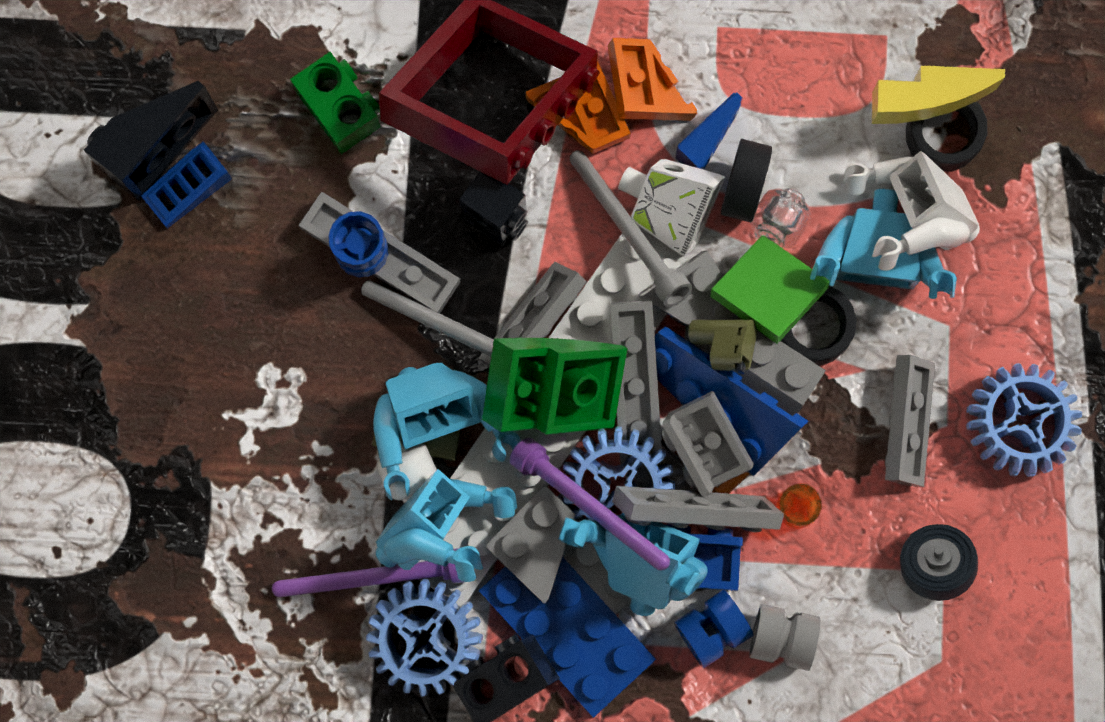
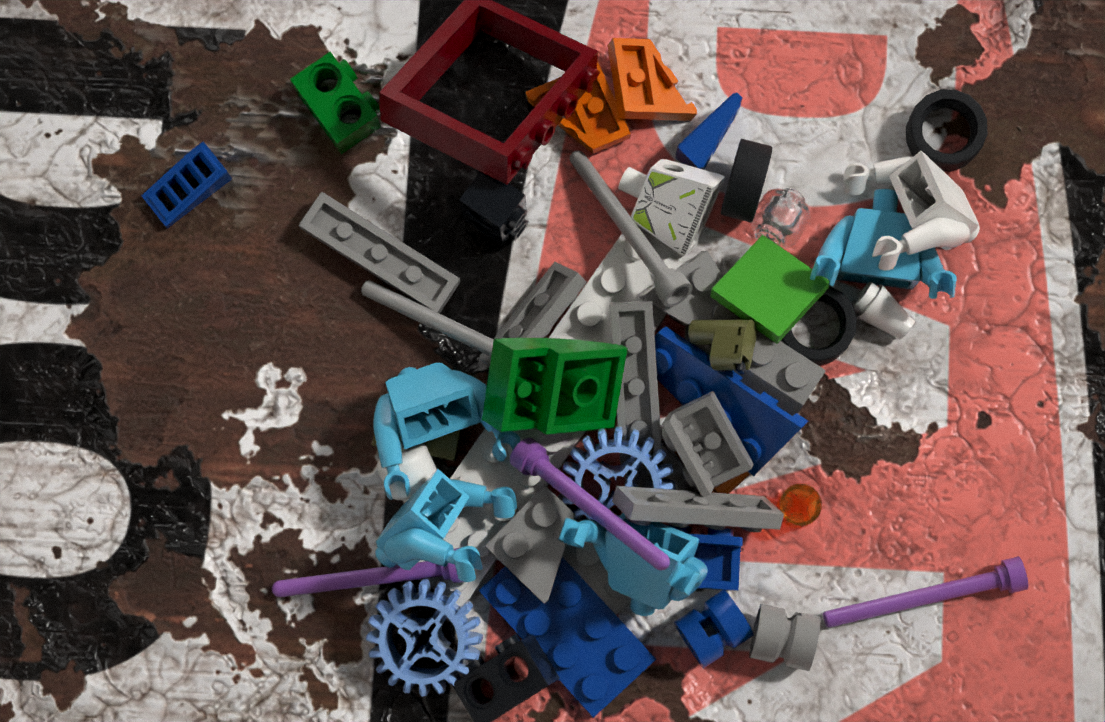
(147, 139): black slope -> none
(358, 244): blue wheel -> none
(882, 311): none -> white cone
(910, 421): light grey plate -> none
(932, 93): light yellow slope -> none
(939, 562): black wheel -> none
(1007, 576): none -> medium lavender piece
(1055, 405): light blue gear -> none

